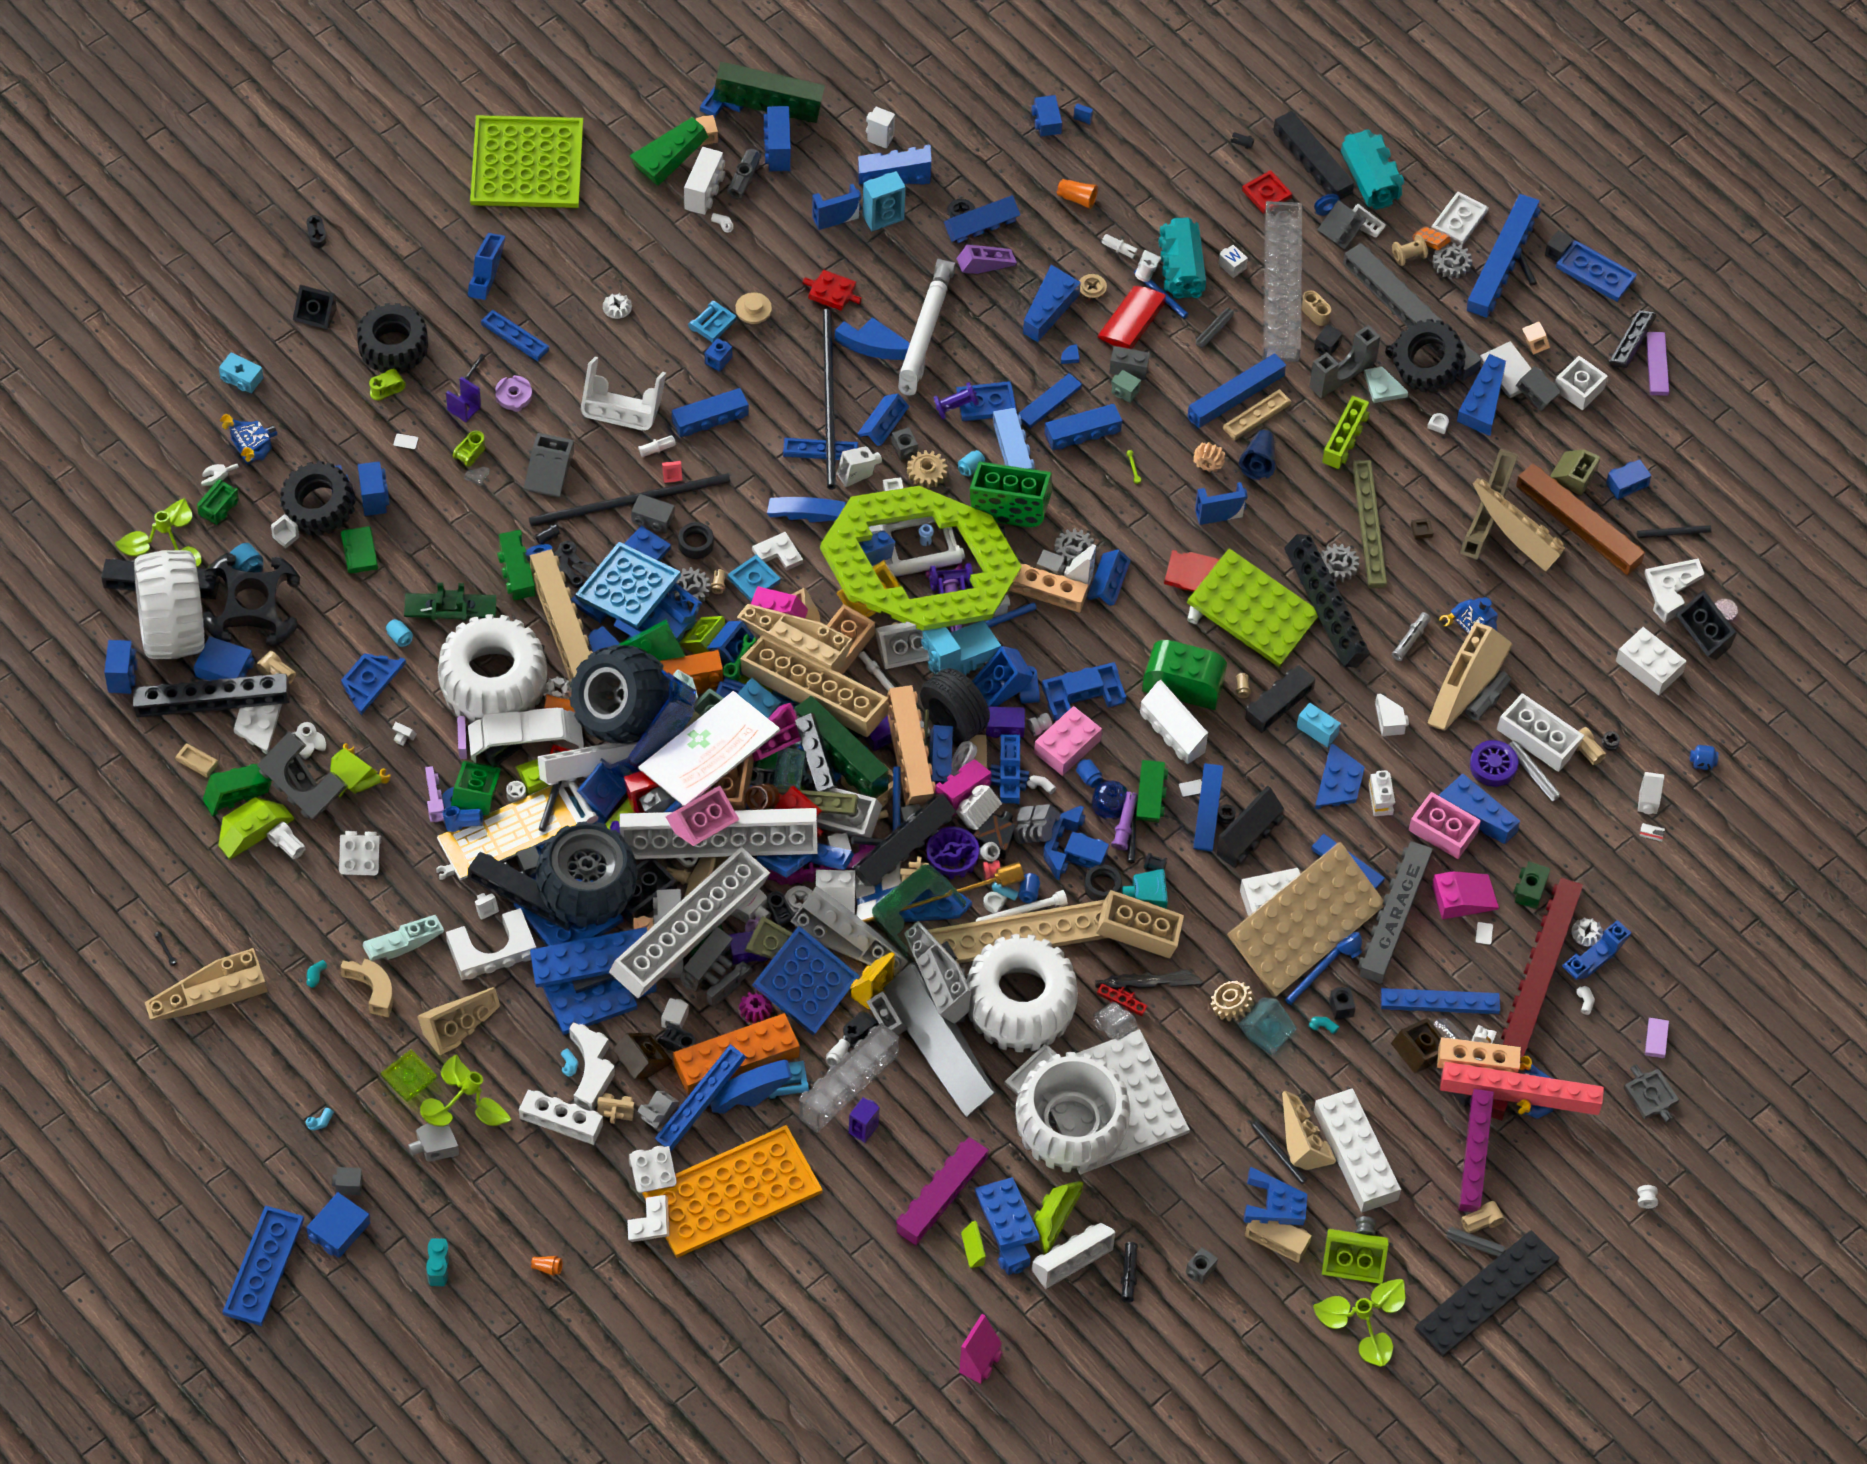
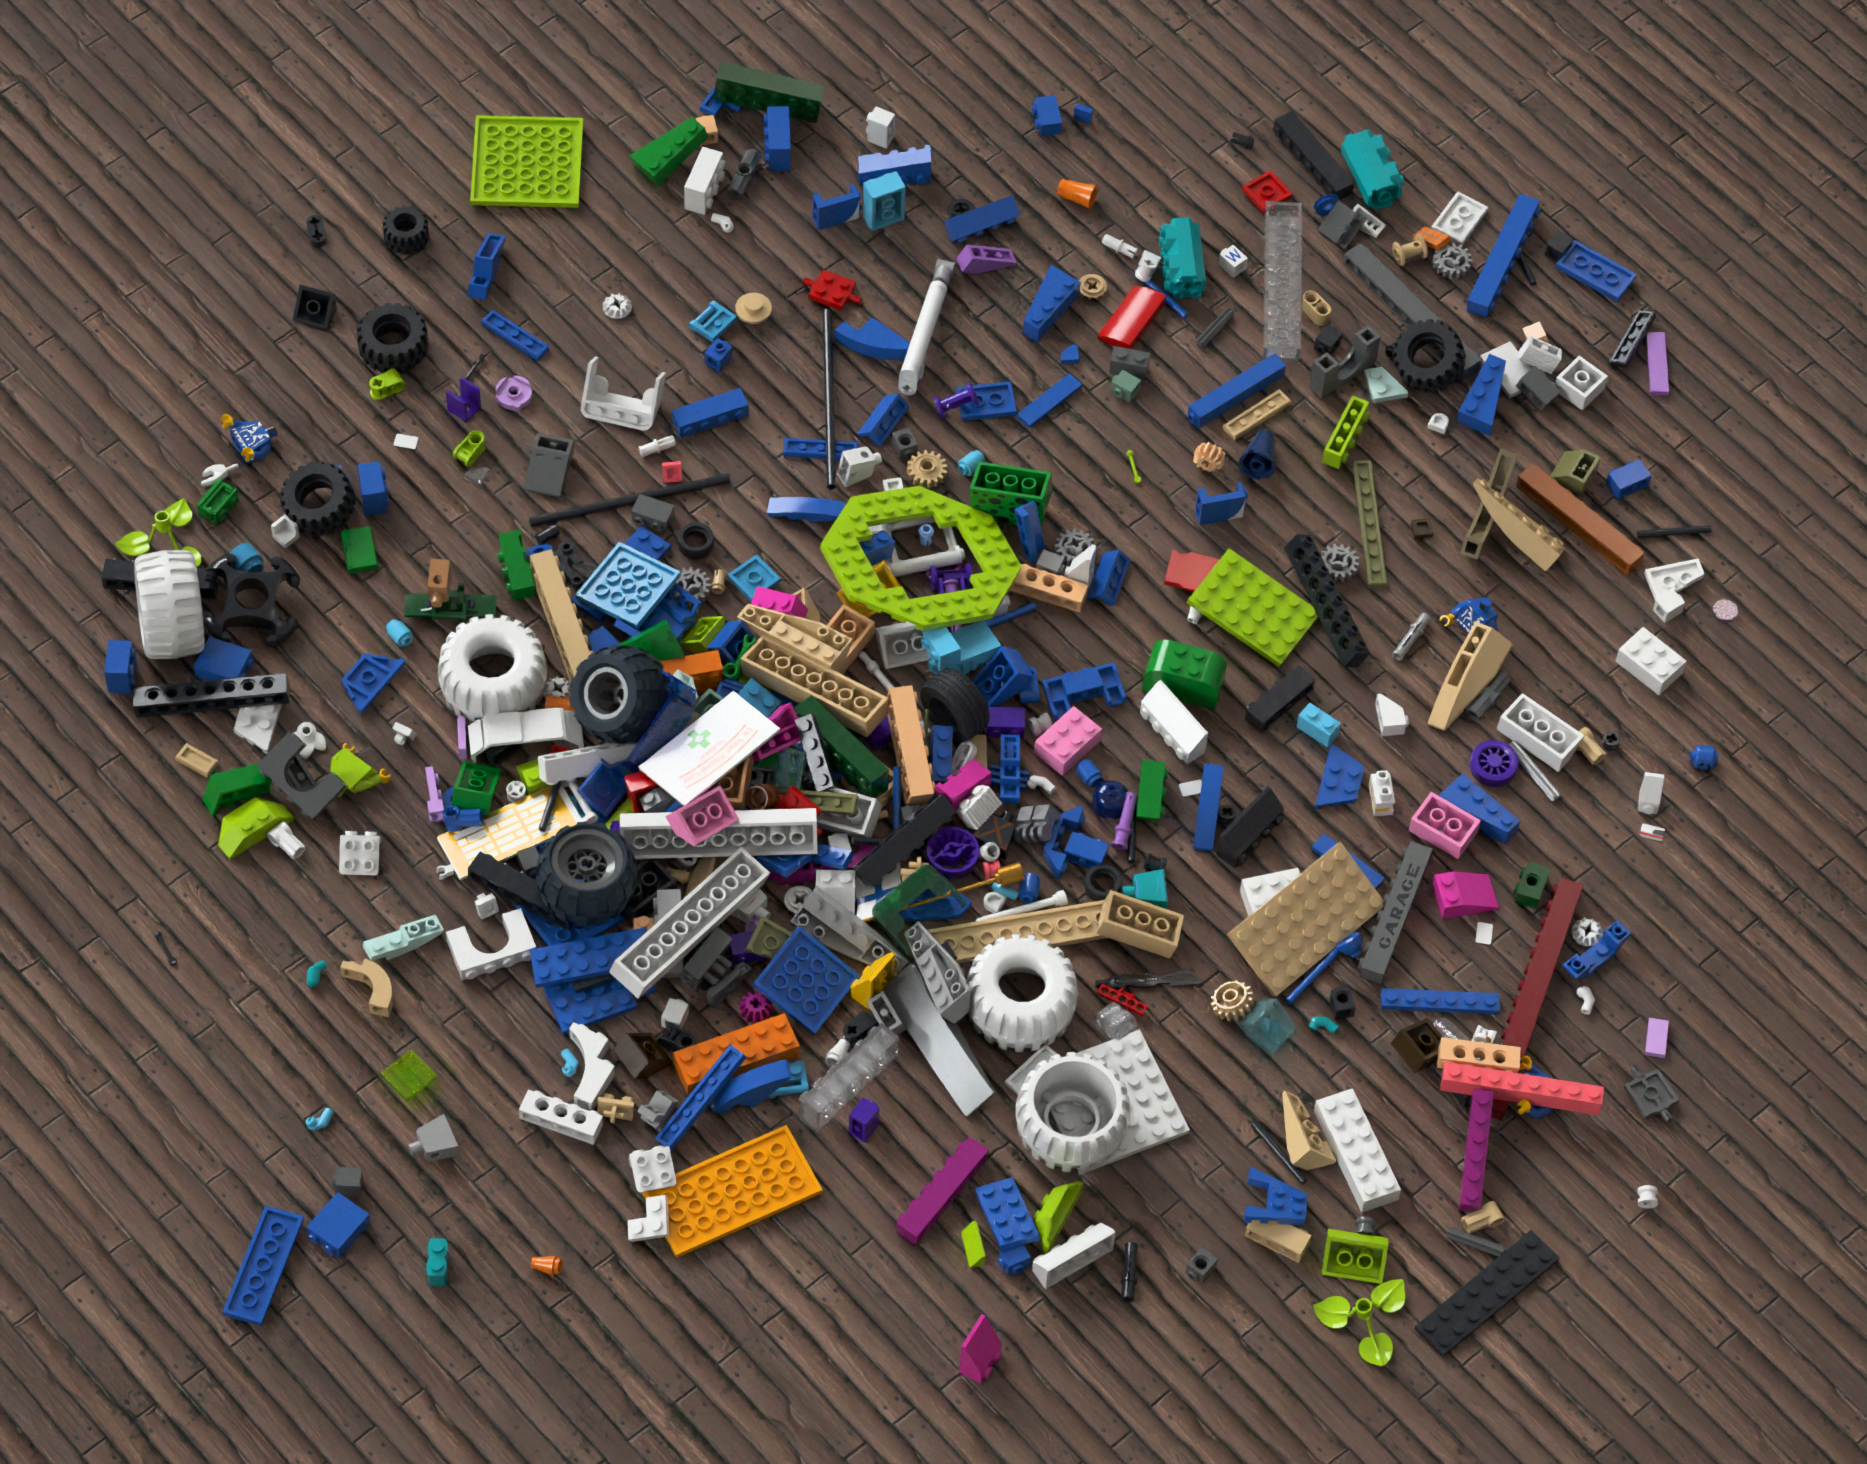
(210, 987): tan wedge -> none
(241, 373): medium azure brick -> none
(272, 664): tan piece -> none
(405, 218): none -> black tyre
(439, 586): none -> medium nougat torso
(453, 1021): tan wedge -> none
(456, 1073): lime plant -> none
(780, 547): white plate -> none
(781, 913): black piece -> none
(1012, 439): light blue brick -> none
(1029, 530): none -> blue panel
(1083, 427): blue brick -> none
(1242, 686): tan pin -> none
(1540, 354): none -> white brick
(1707, 625): black slope -> none

